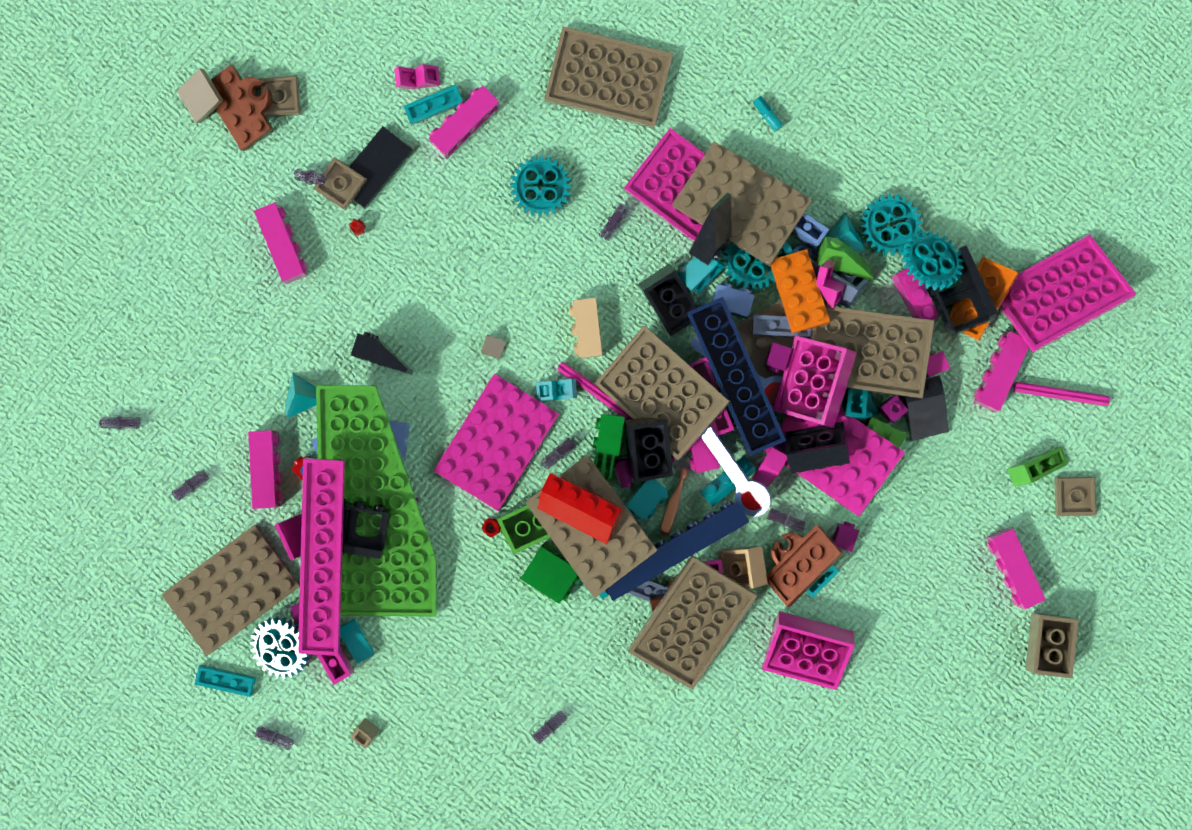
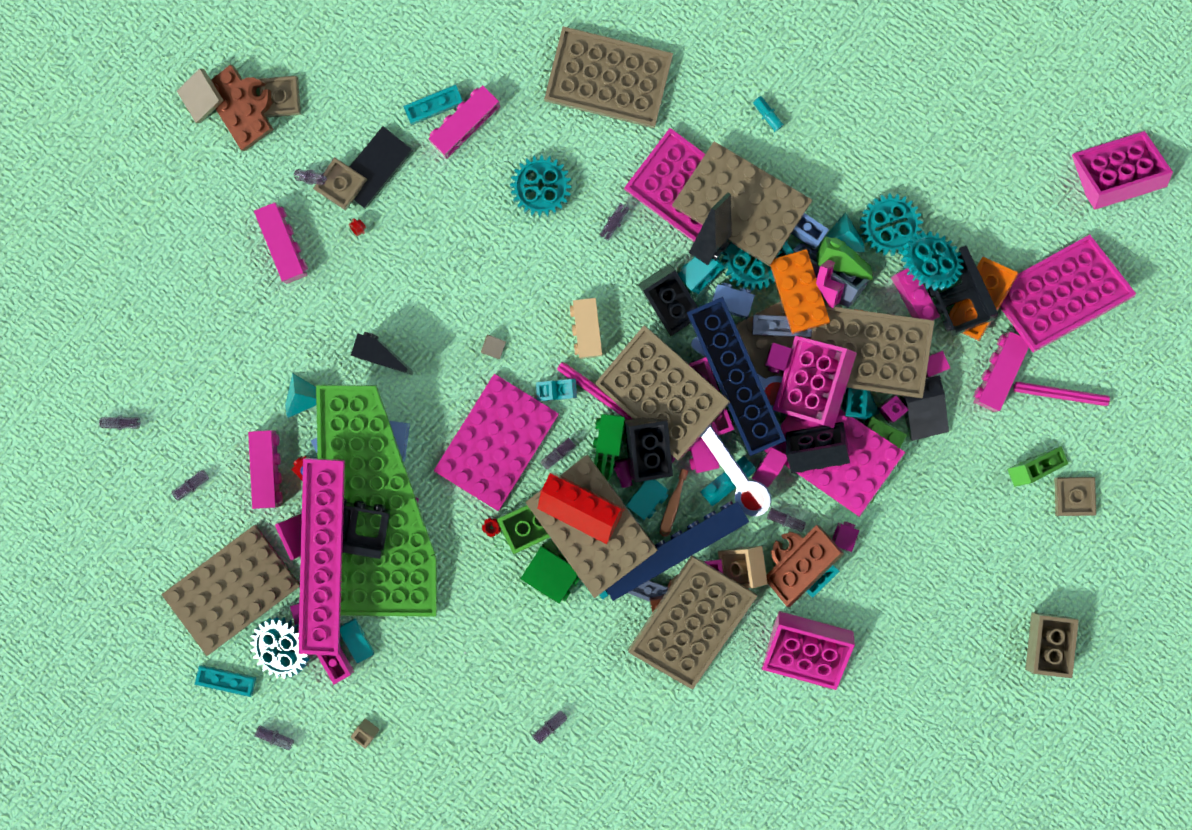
(419, 77): dark pink slope -> none
(1015, 568): dark pink brick -> none
(1121, 170): none -> dark pink slope

